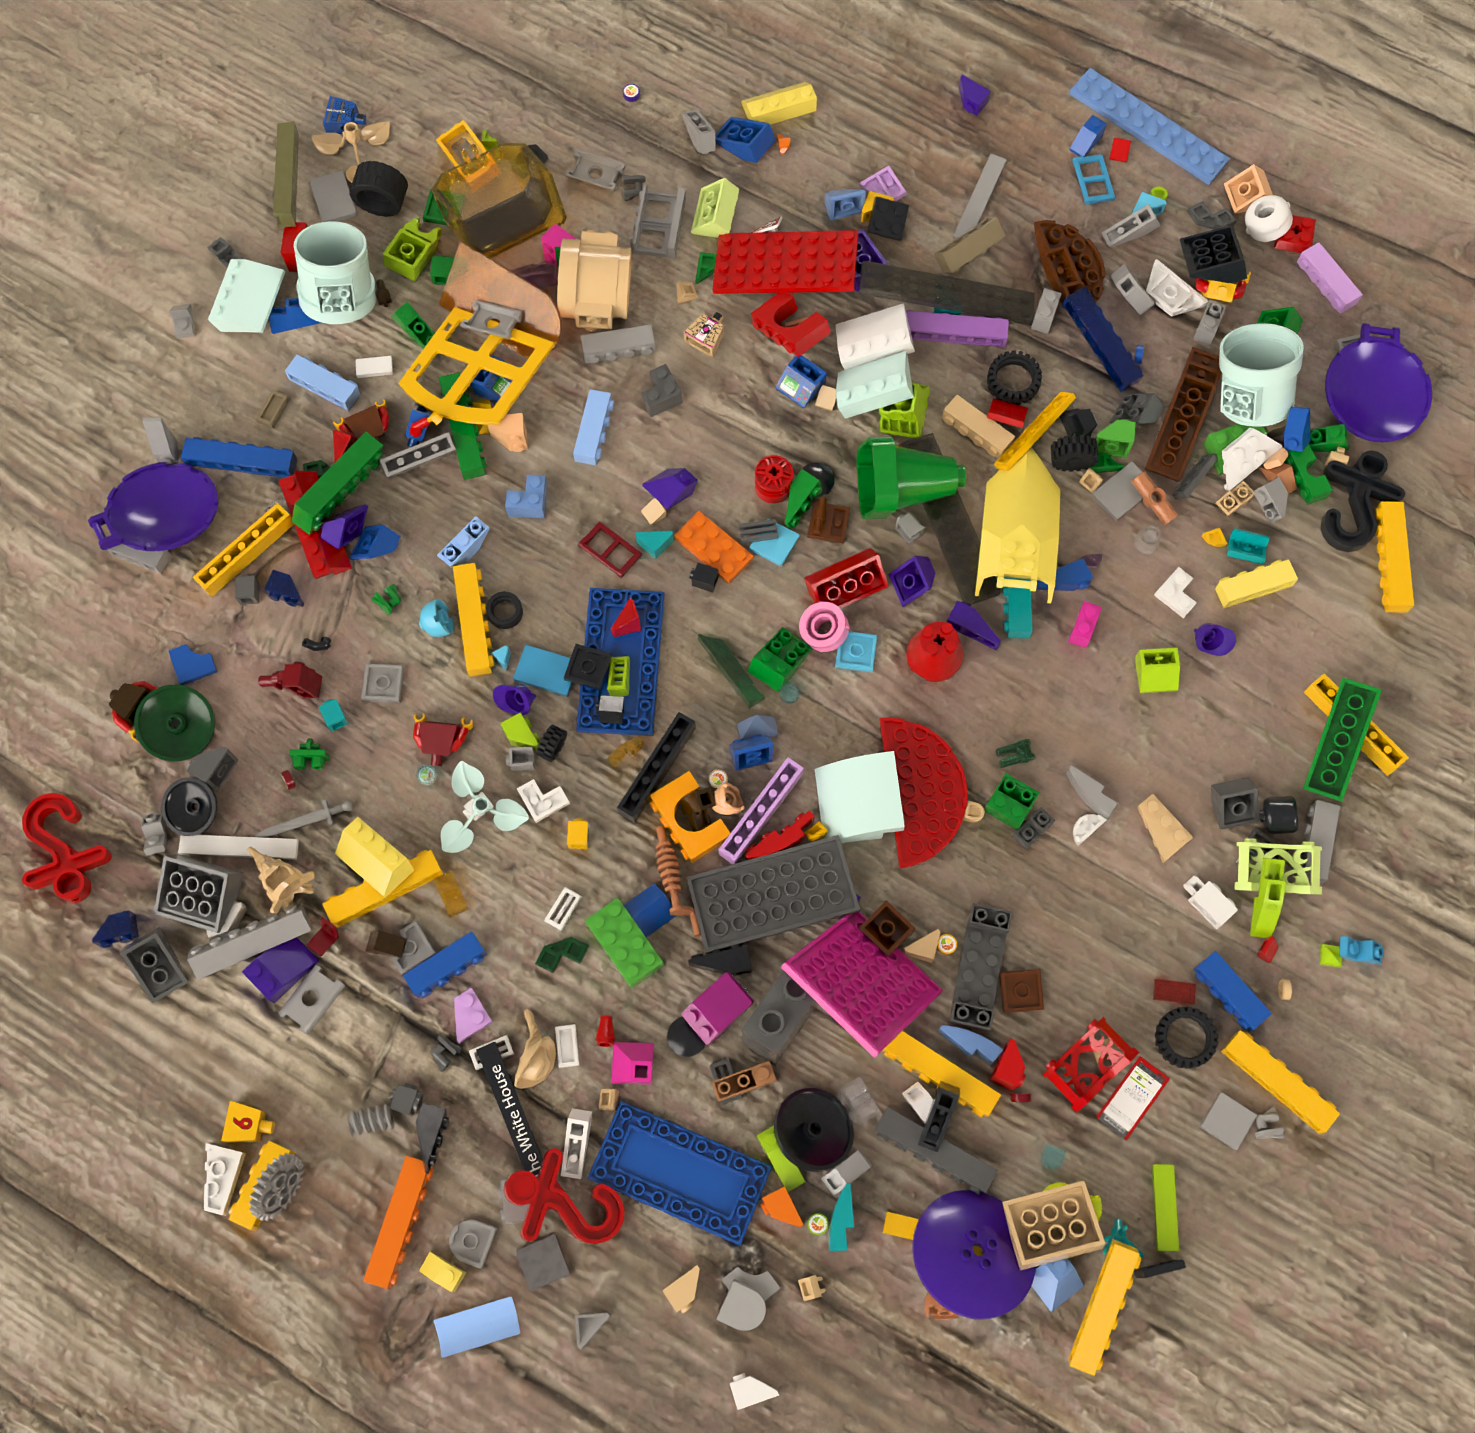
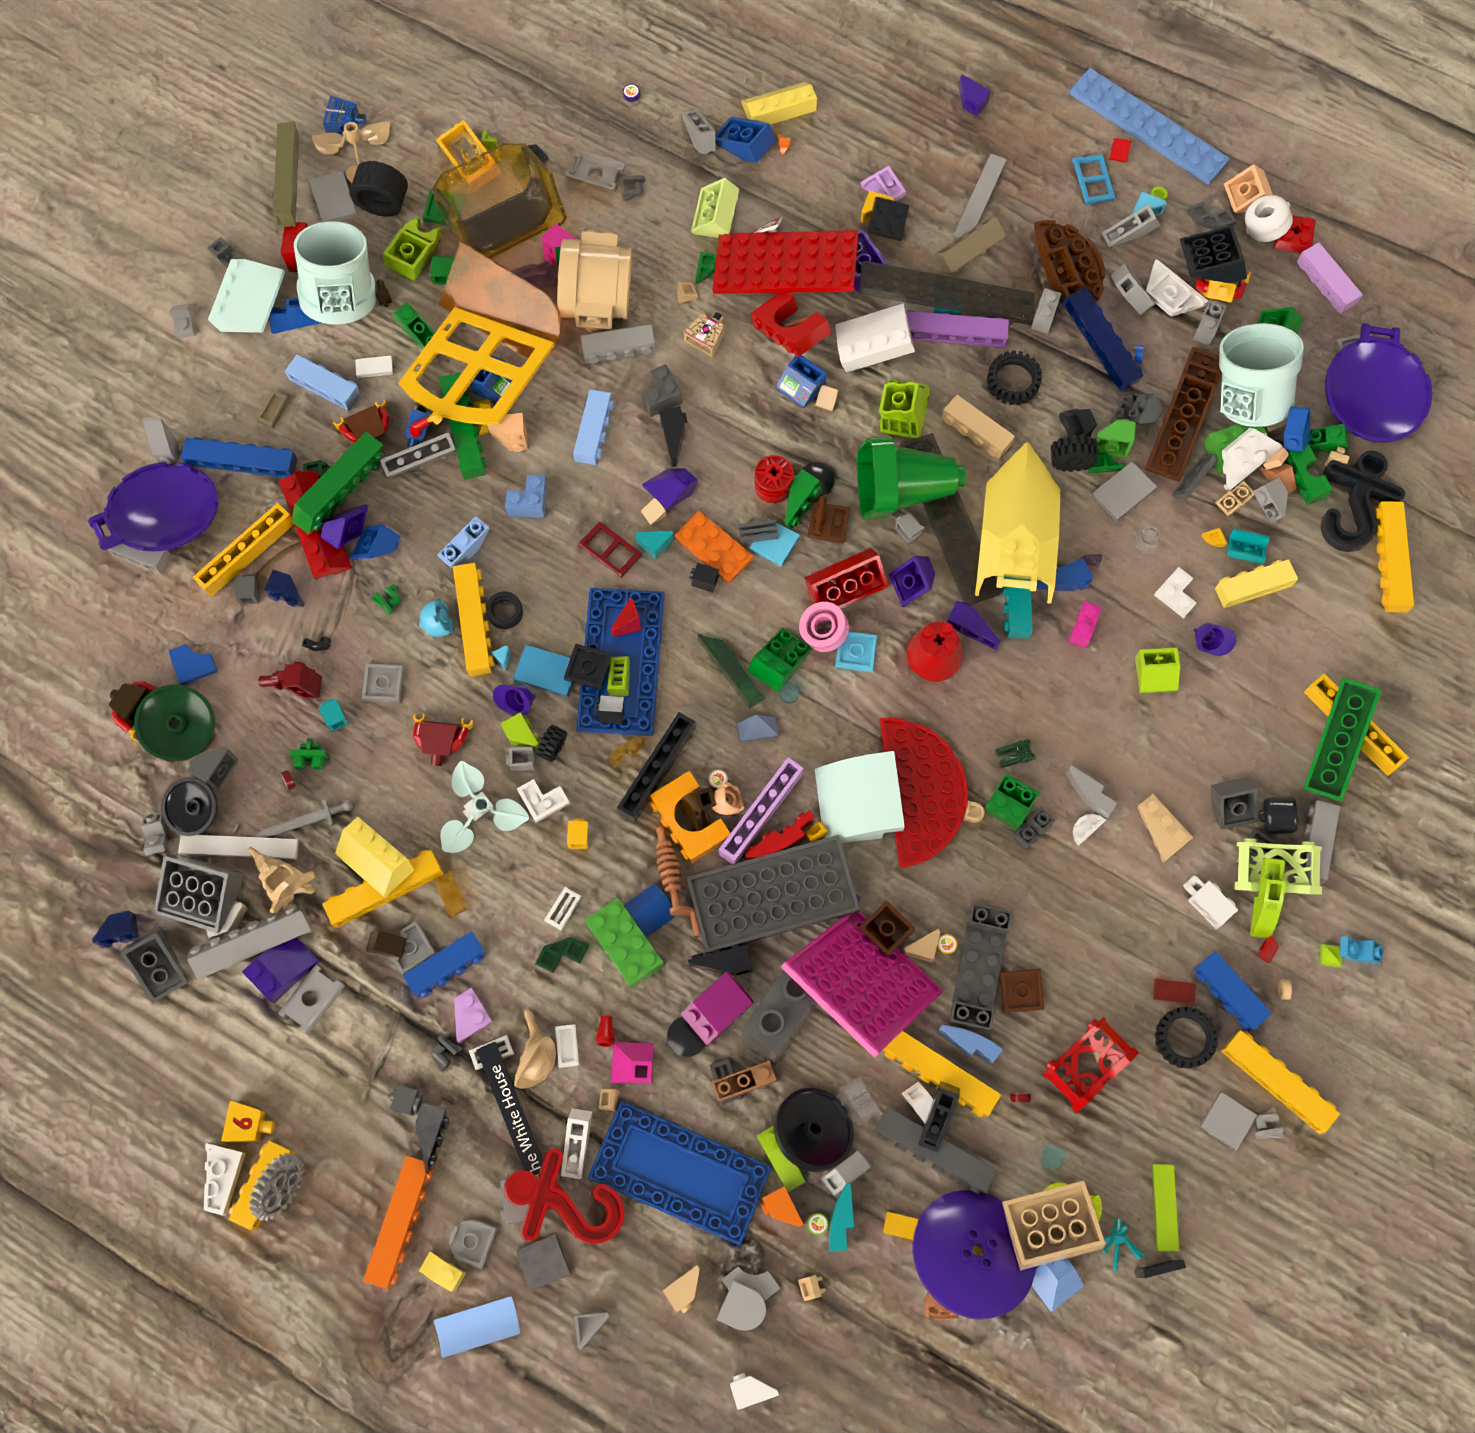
(67, 864): red piece -> none
(323, 938): dark red bracket -> none
(342, 443): red slope -> none
(370, 1120): light grey piece -> none
(426, 775): clear light blue tile -> none
(487, 311): light grey piece -> none
(669, 226): light grey window -> none
(673, 427): none -> black slope
(751, 752): blue slope -> none
(844, 203): medium blue slope -> none
(874, 385): light aqua slope -> none
(1007, 413): red tile -> none
(1009, 1067): red slope -> none
(1034, 431): yellow tile -> none
(1088, 136): slope -> none
(1091, 480): tan slope -> none
(1103, 1307): yellow brick -> none
(1132, 1098): sticker -> none
(1160, 507): nougat piece -> none

